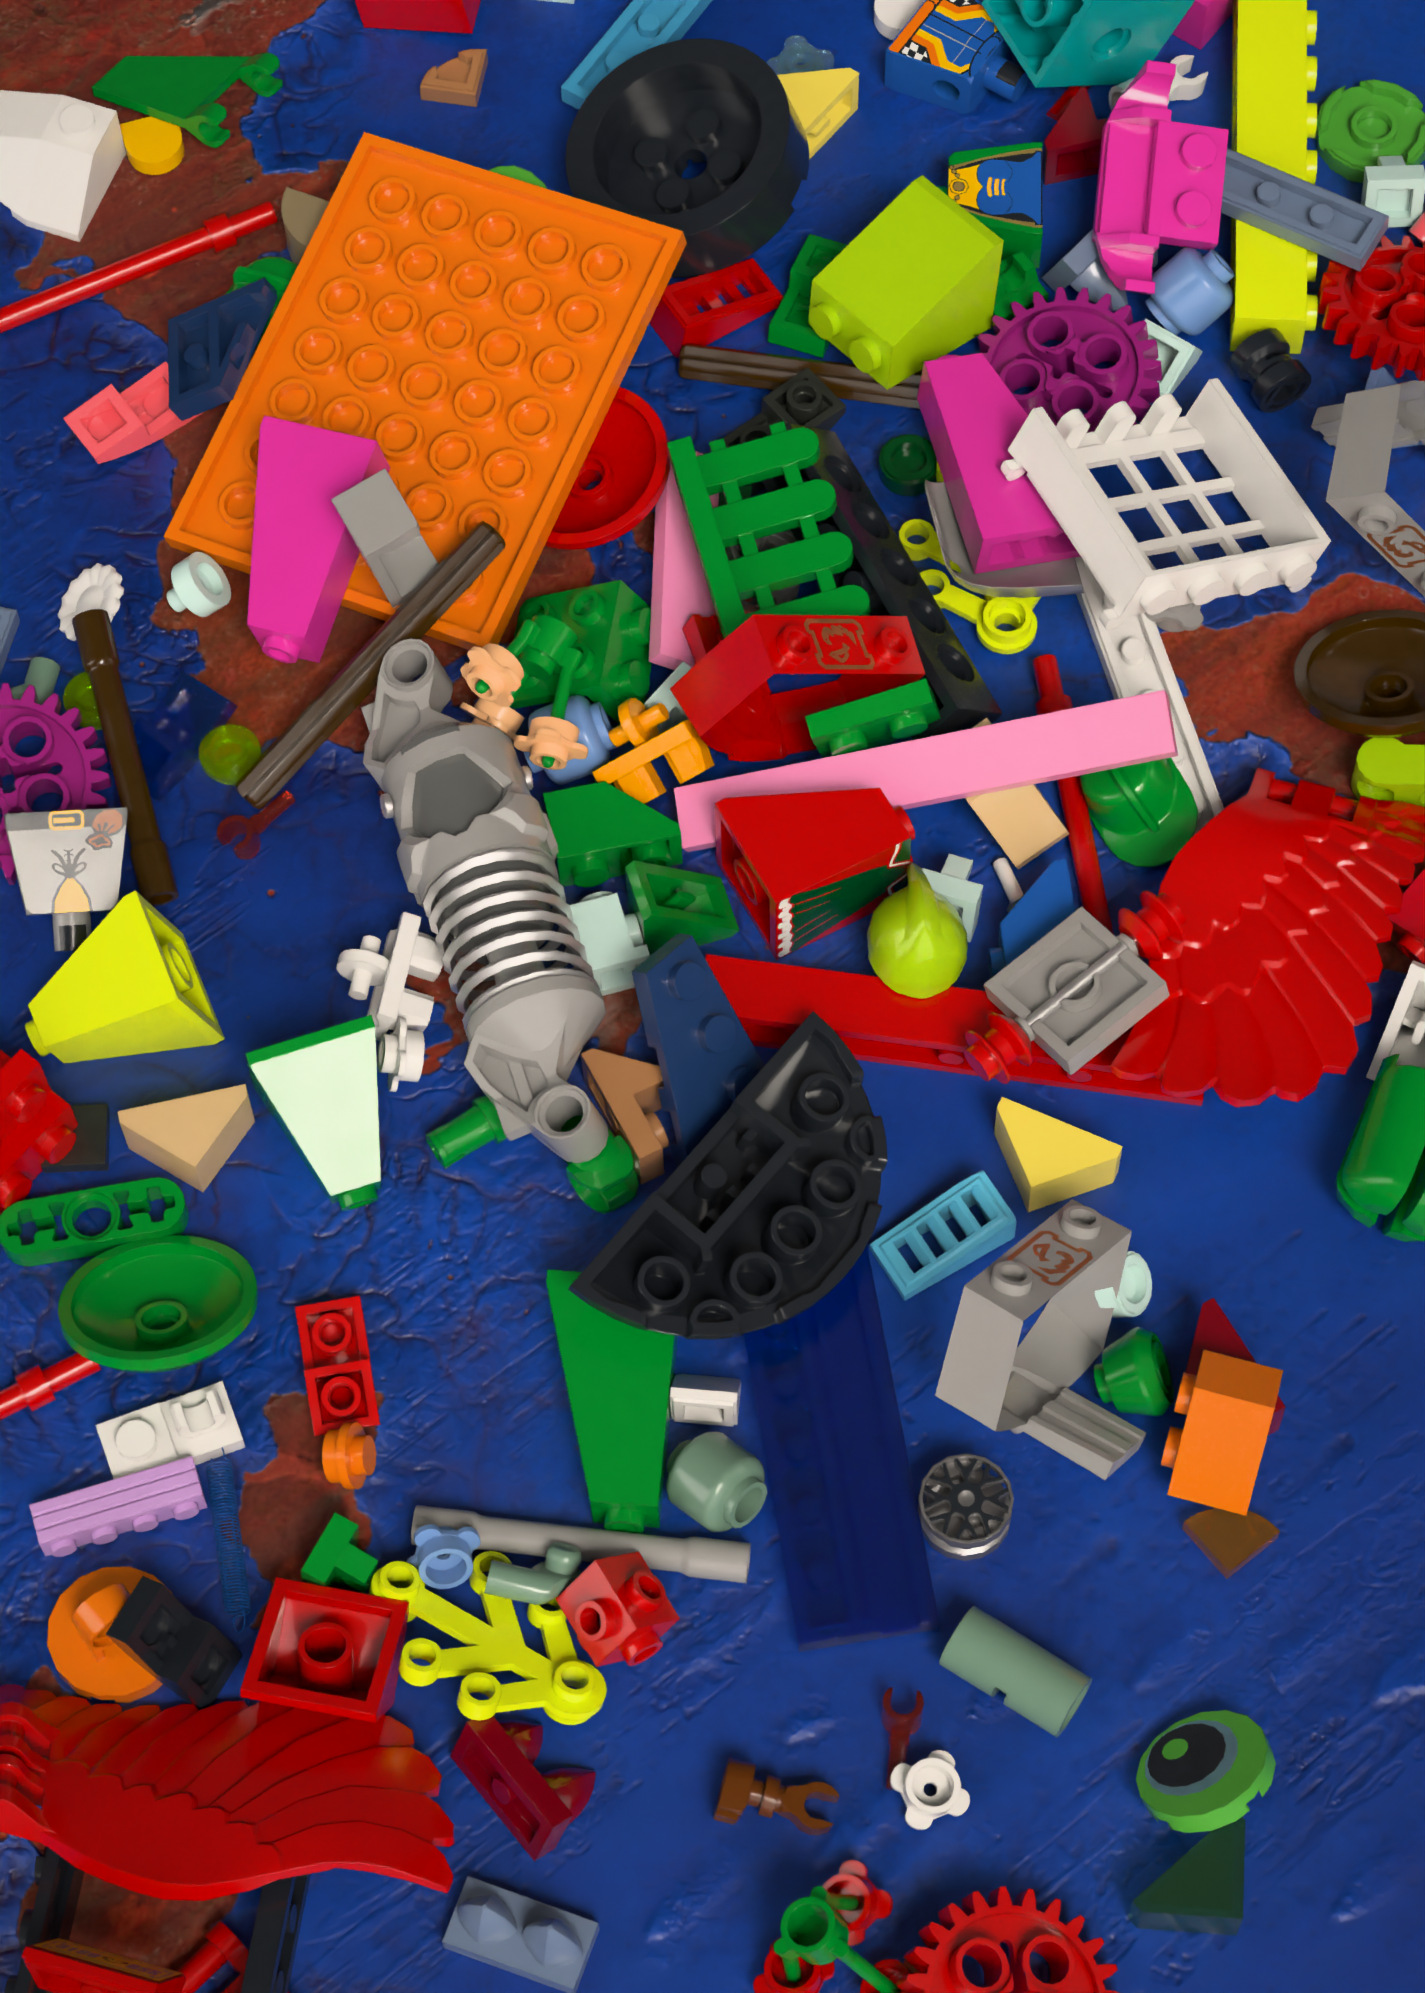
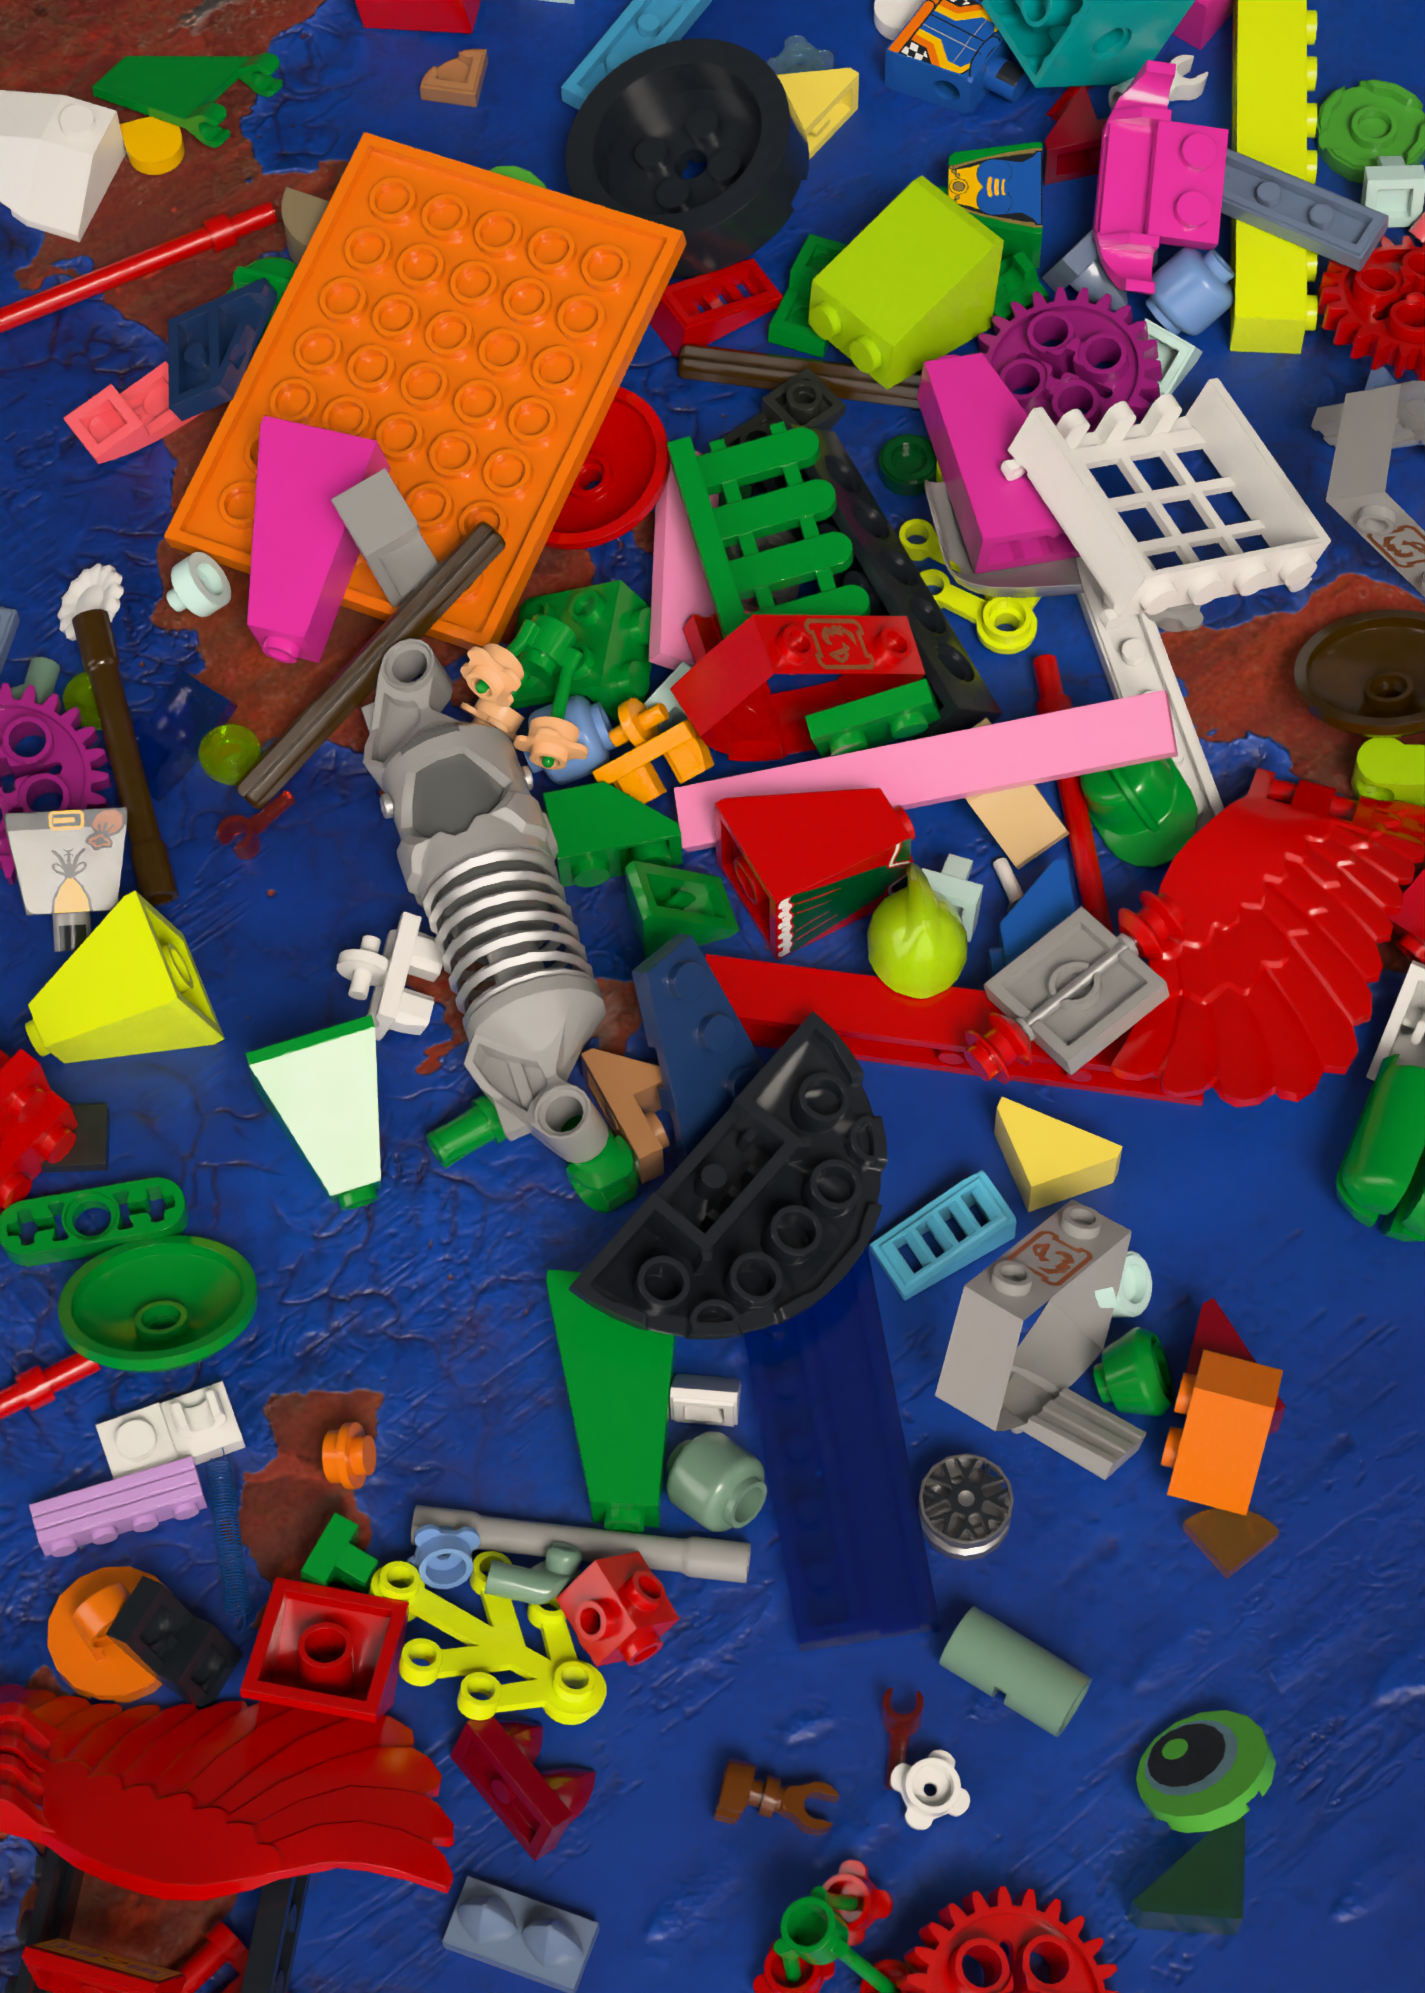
(190, 1133): tan slope -> none
(337, 1364): red slope -> none
(401, 1055): white plate -> none
(610, 940): light aqua brick -> none
(1270, 370): black wheel -> none

